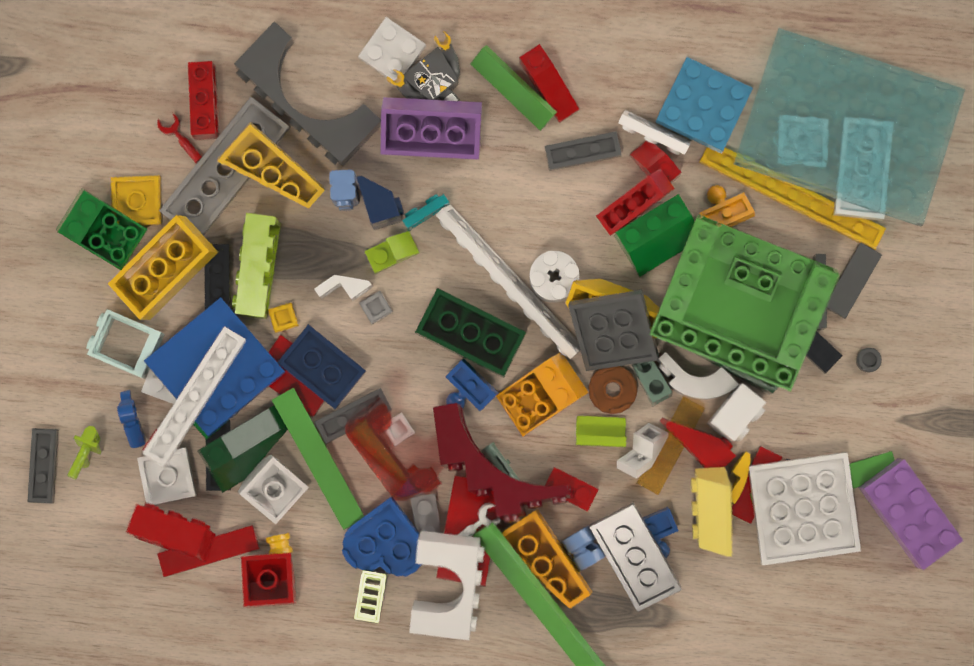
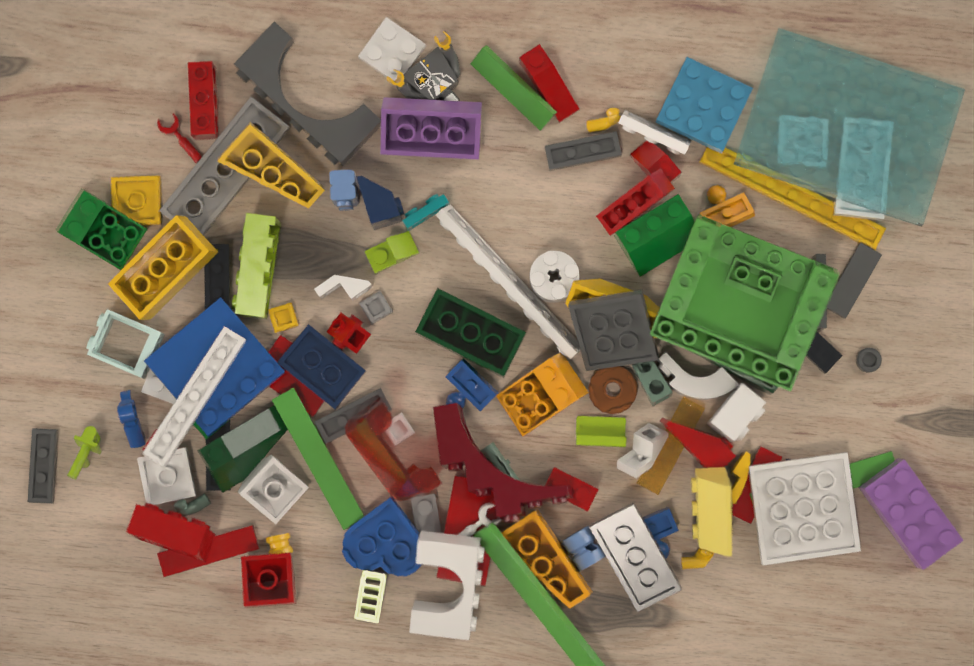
(193, 506): none -> sand green arm
(348, 332): none -> red brick
(604, 123): none -> yellow arm
(697, 561): none -> yellow arm

